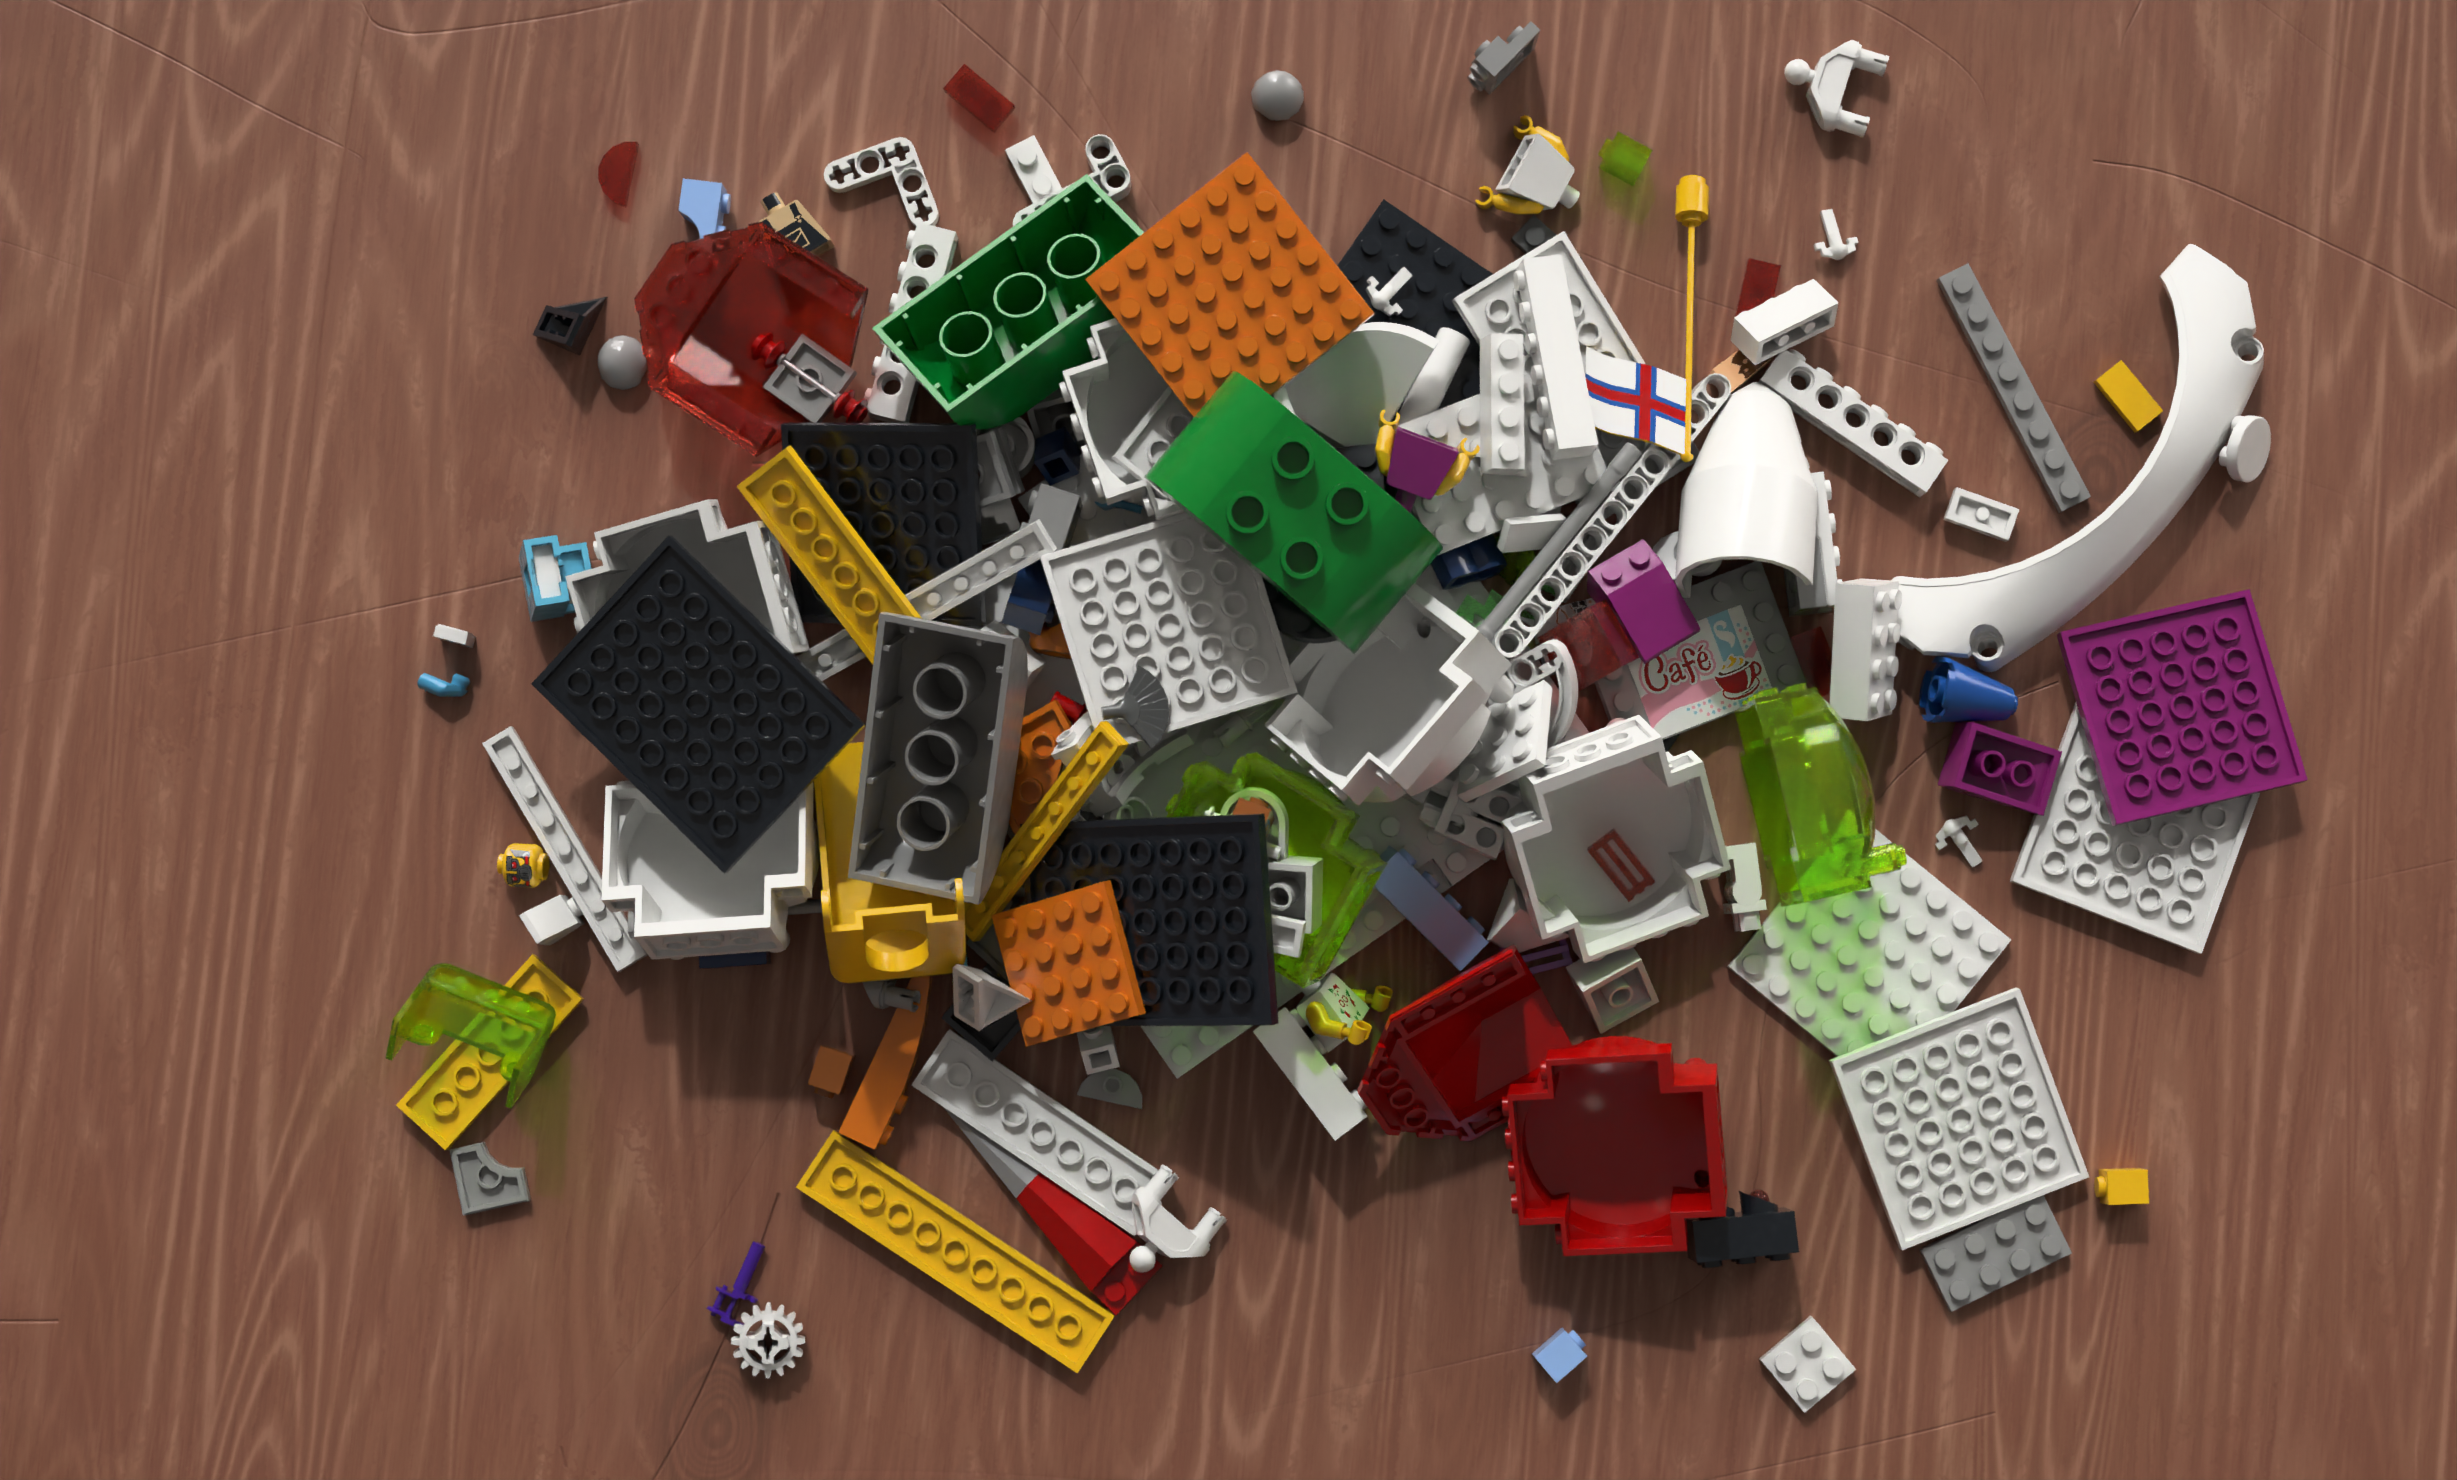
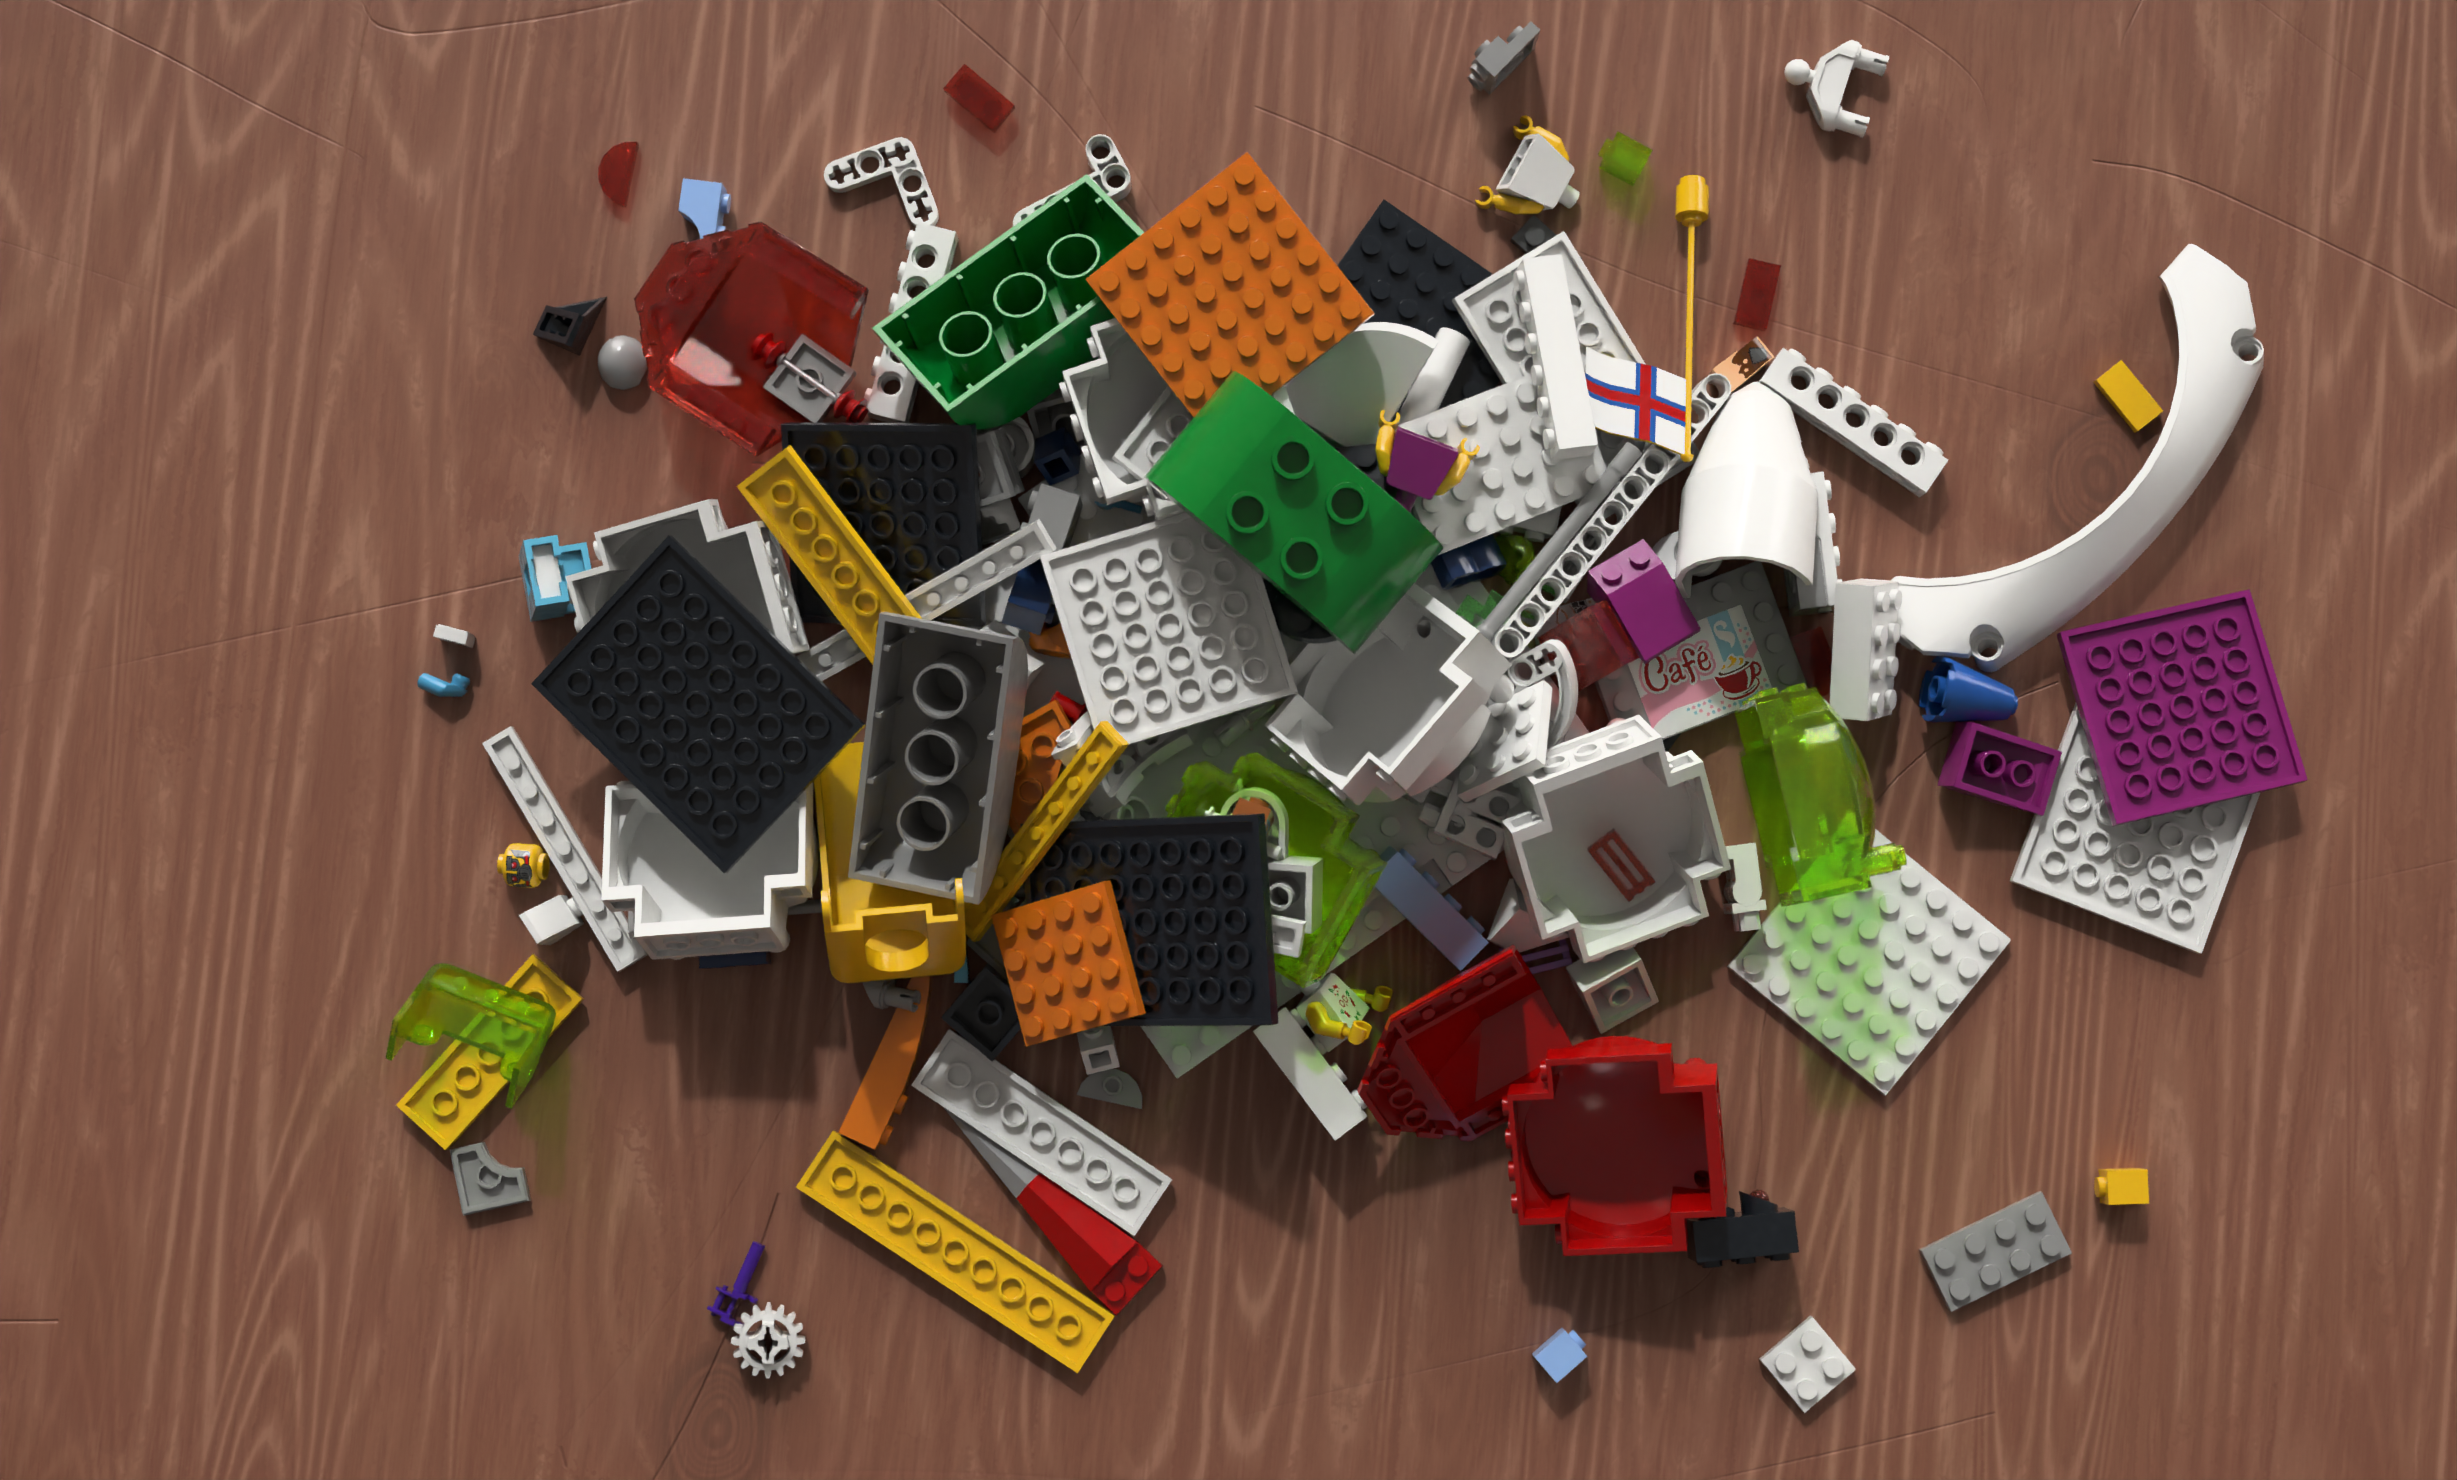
(795, 224): torso -> none
(831, 1071): dark orange brick -> none
(982, 998): white slope -> none
(1033, 169): white plate -> none
(1142, 707): dark grey hand -> none
(1162, 1230): white connector -> none
(1277, 95): light grey hair -> none
(1381, 298): white piece -> none
(1502, 404): white brick -> none
(1528, 532): white tile -> none
(1784, 321): white brick -> none
(1837, 249): white piece -> none
(1953, 829): white piece -> none
(1959, 1118): white plate -> none
(1981, 514): white plate -> none
(2013, 388): light grey plate -> none
(2246, 448): white tile -> none

